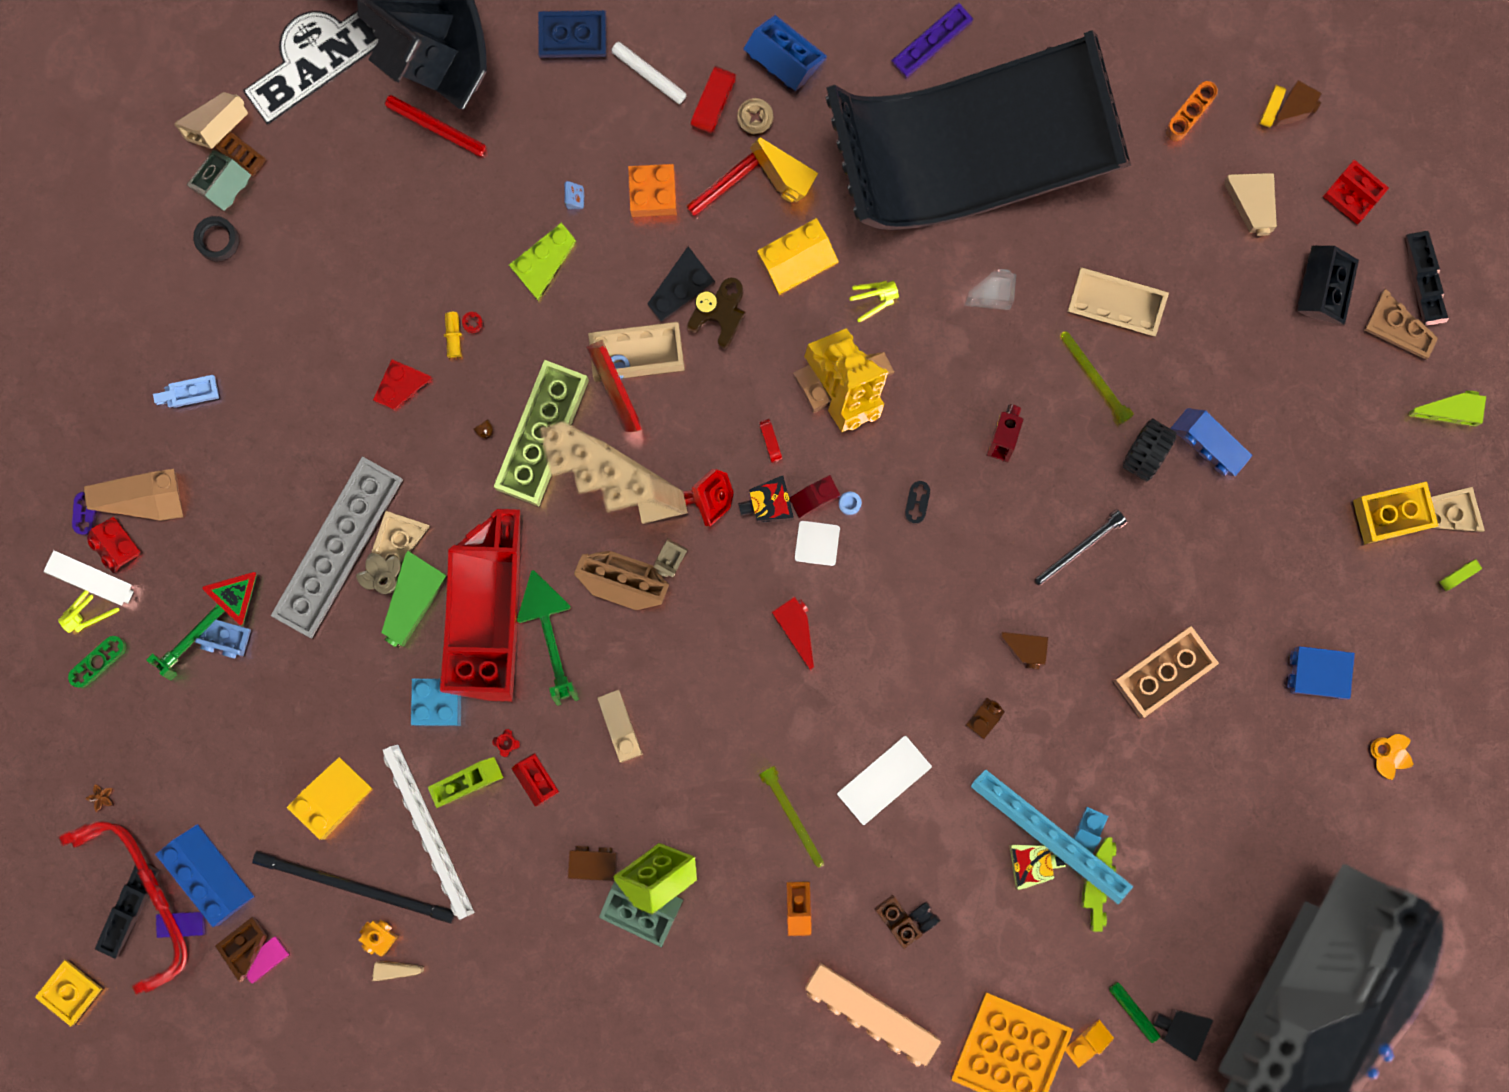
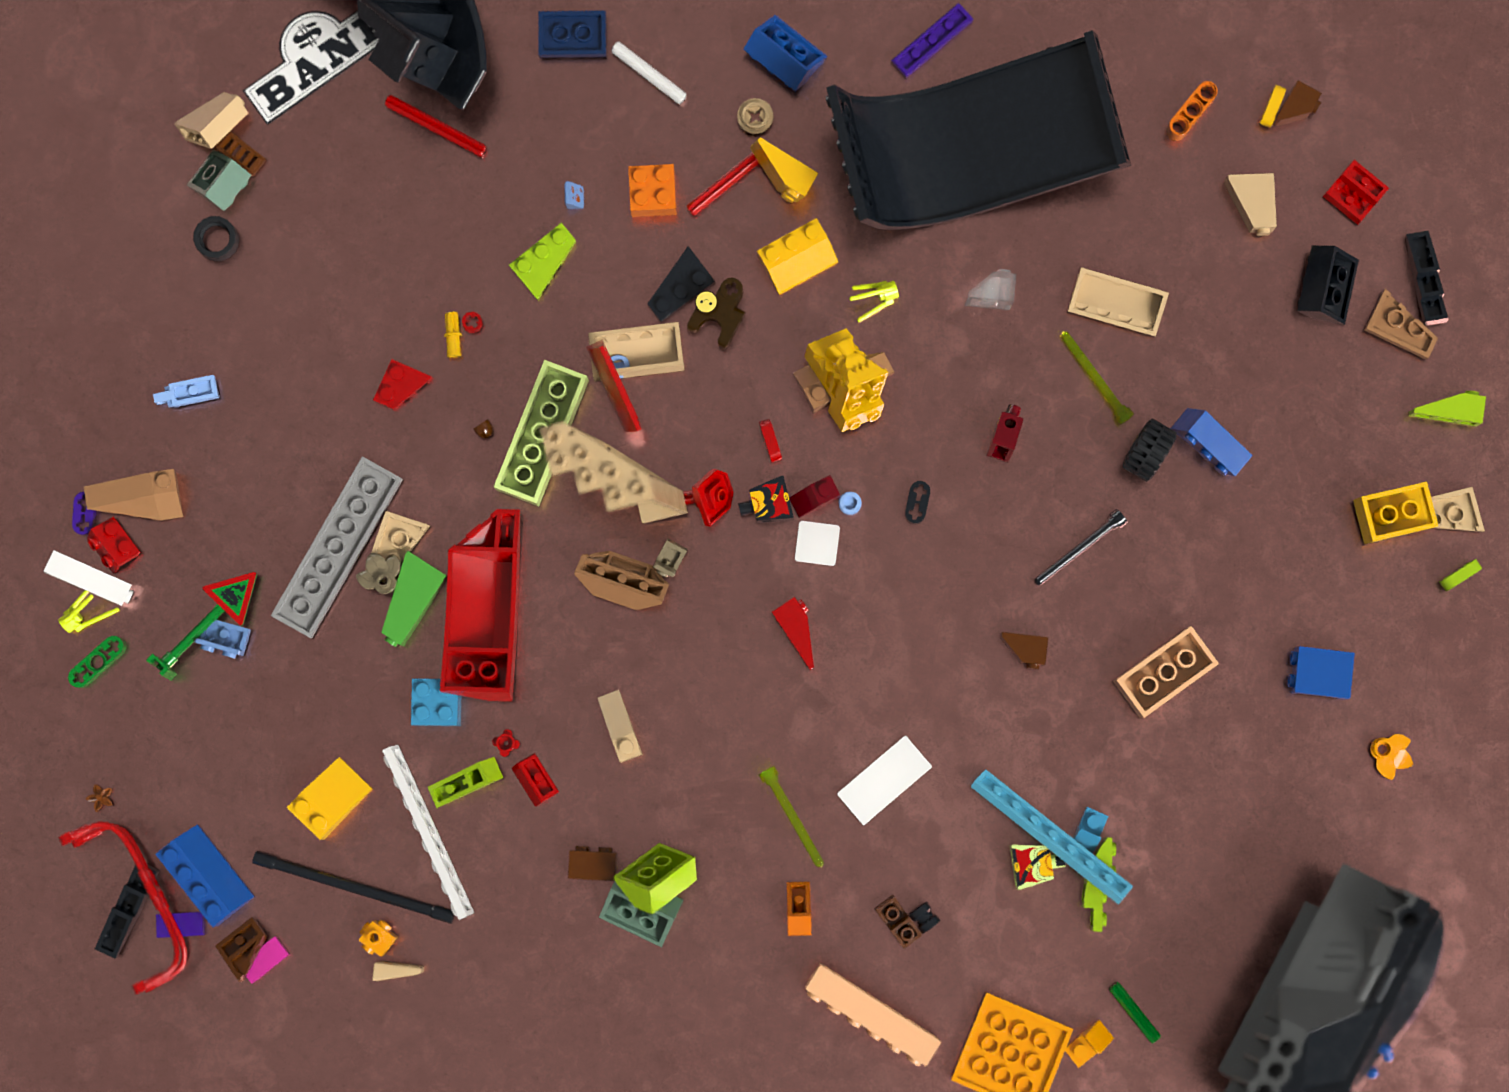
(68, 993): yellow plate -> none
(540, 602): green piece -> none
(713, 99): red beam -> none
(986, 717): reddish brown bracket -> none
(1184, 1031): black torso -> none

